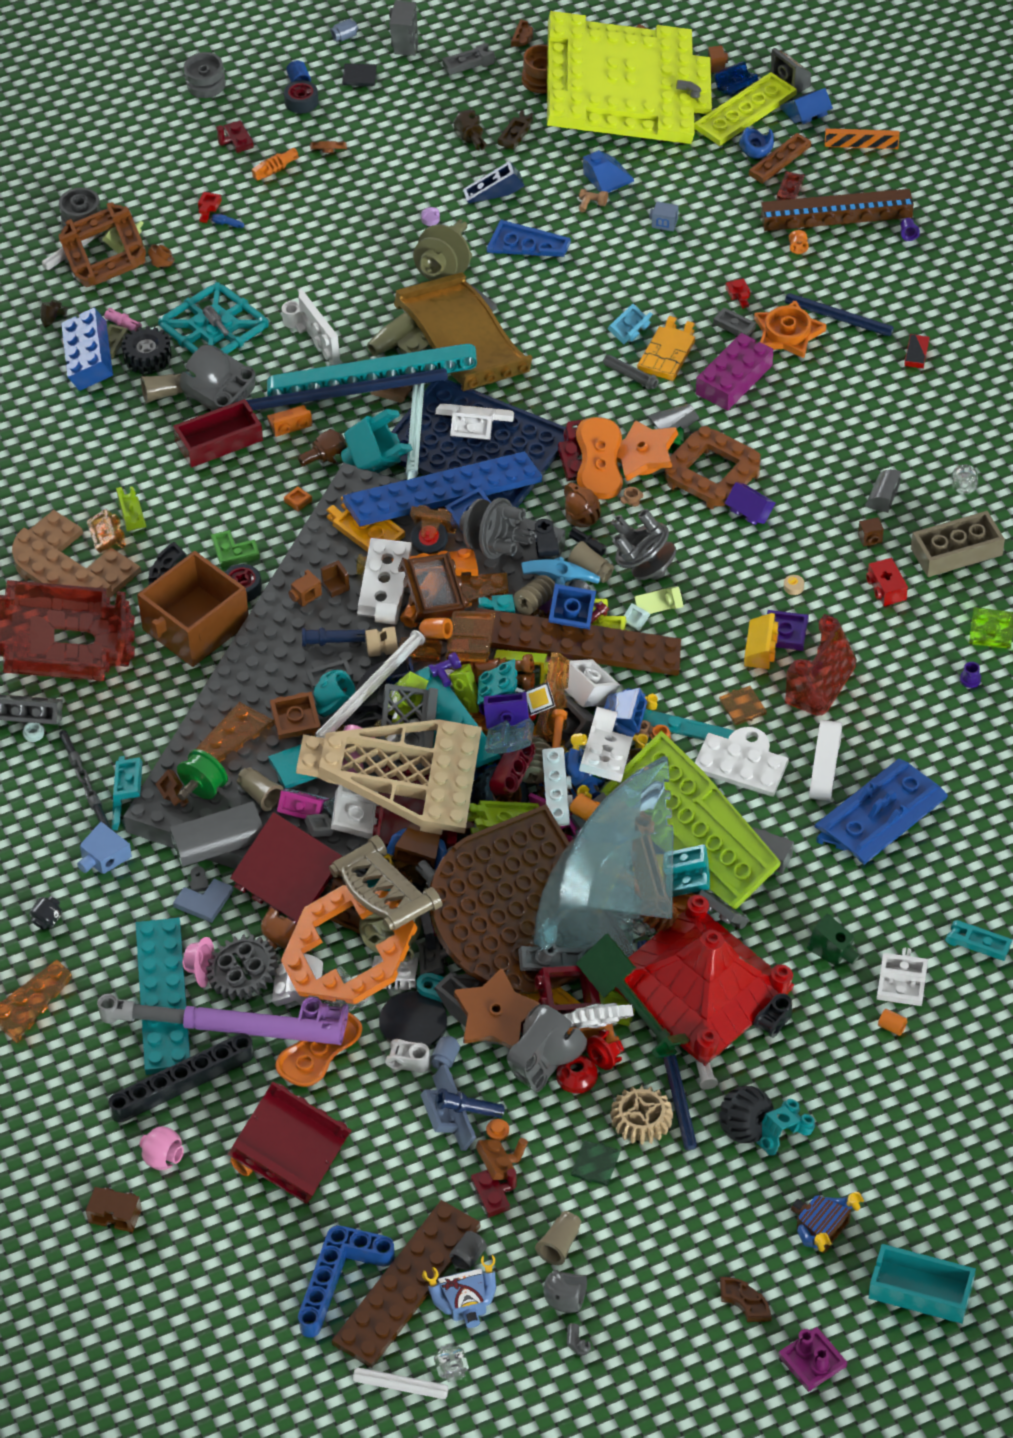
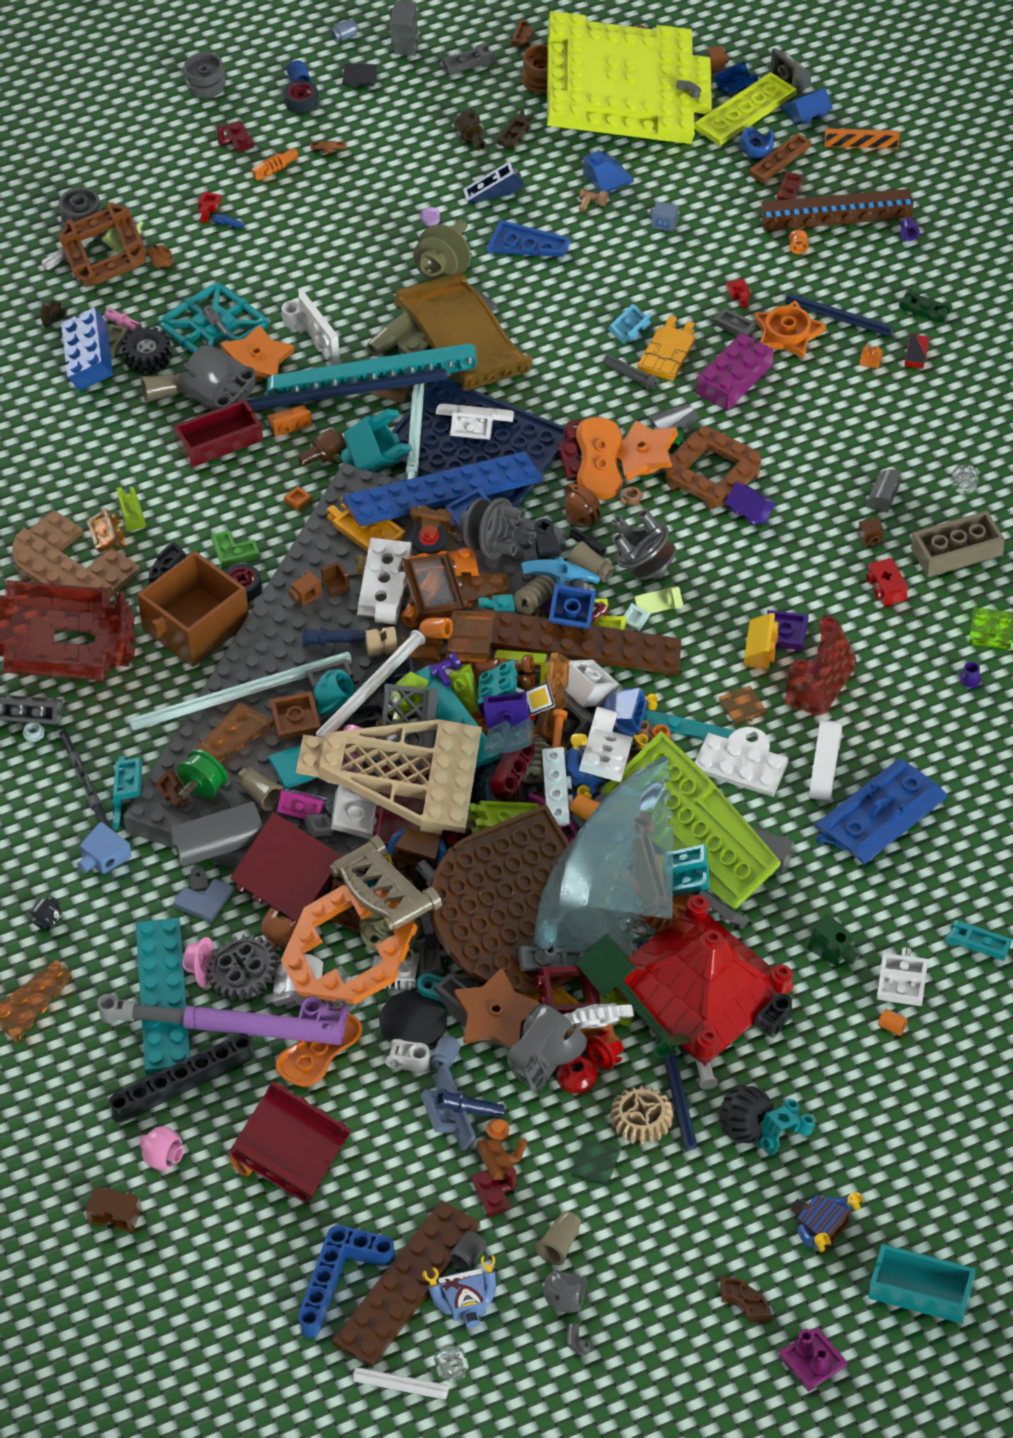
(231, 693): none -> light aqua axle
(259, 352): none -> orange plate
(794, 584): tan tile -> none
(871, 356): none -> orange tile
(925, 307): none -> dark green plate

